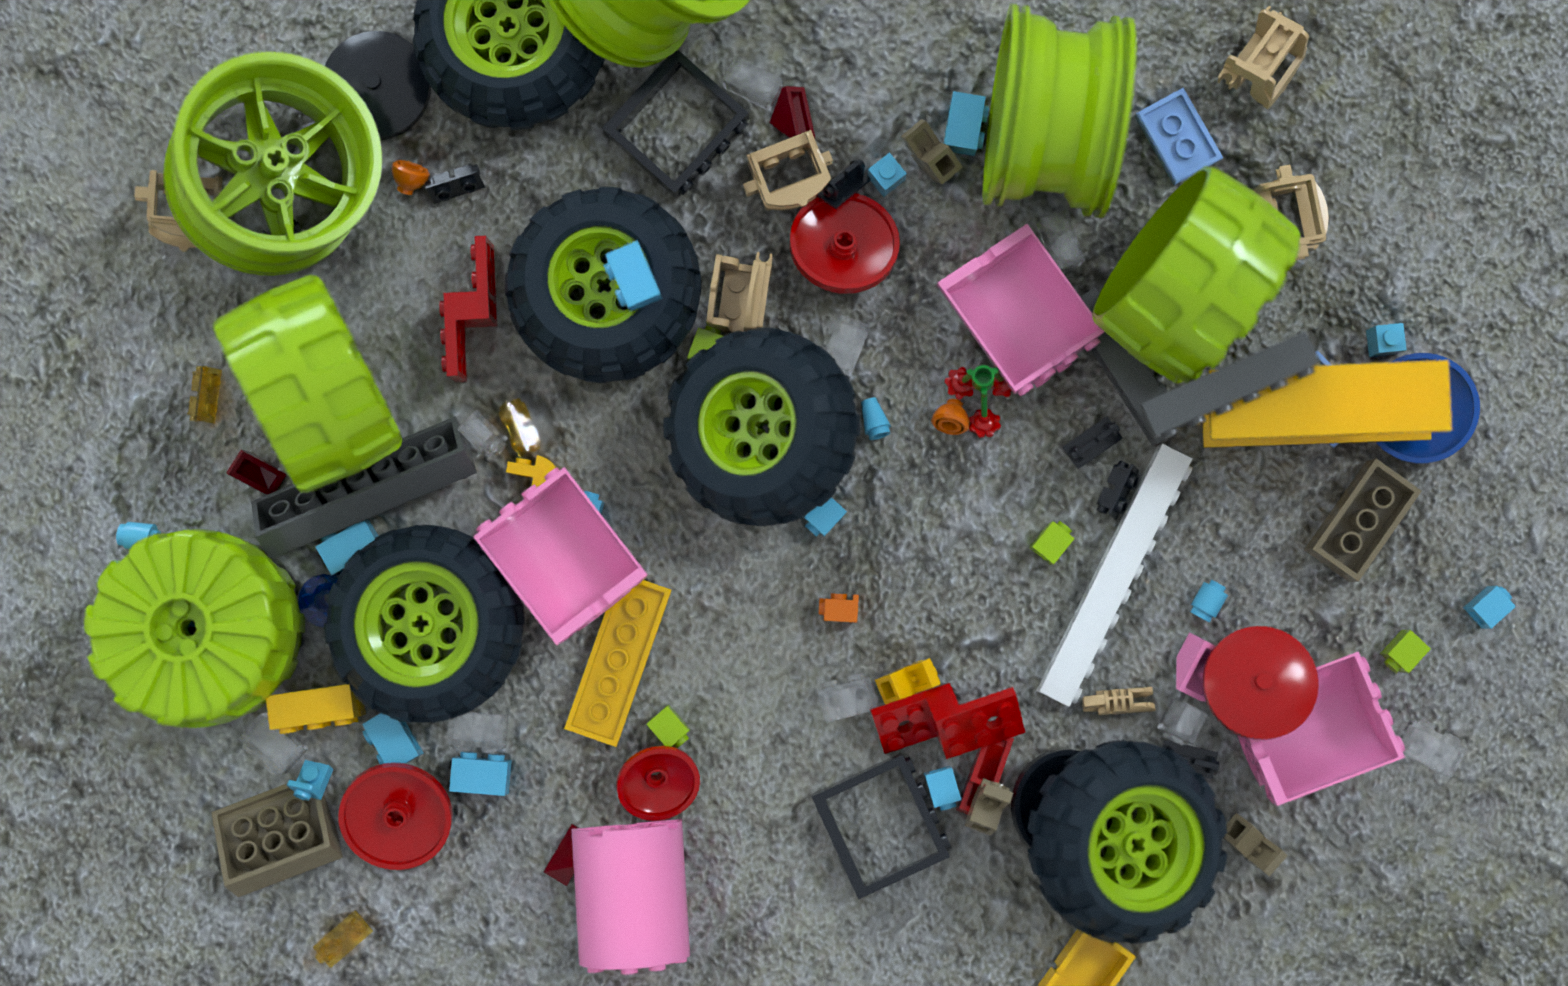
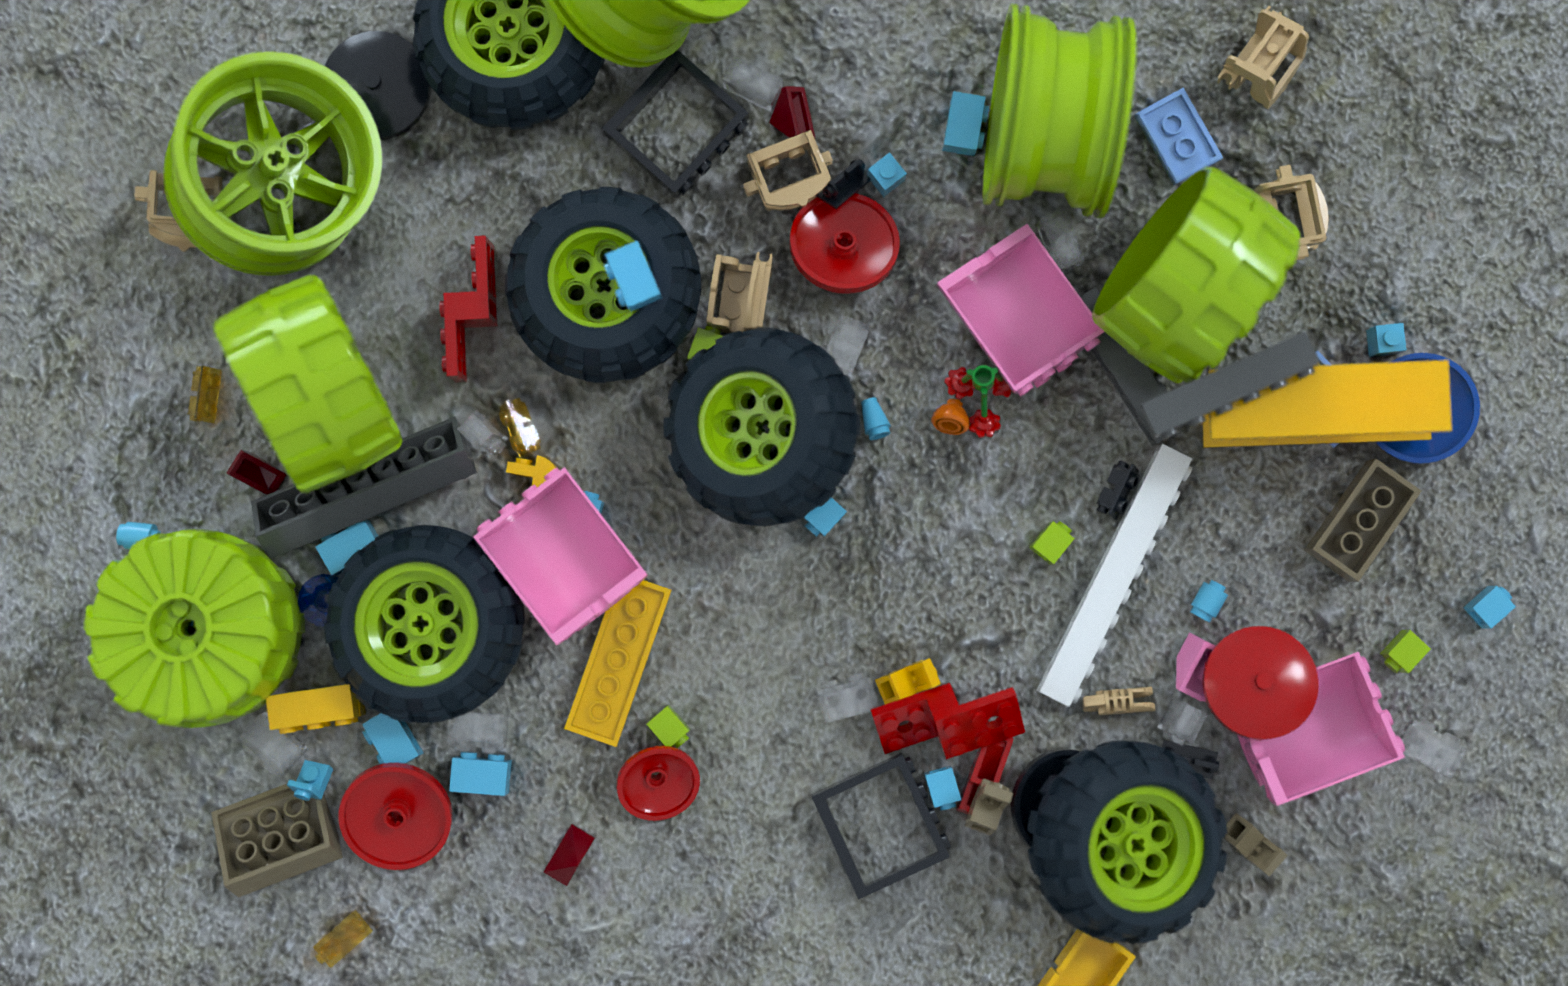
(409, 176): orange brick -> none
(466, 180): black hinge -> none
(631, 896): bright pink cylinder -> none
(839, 608): orange brick -> none
(930, 154): dark tan brick -> none
(1093, 442): black hinge -> none

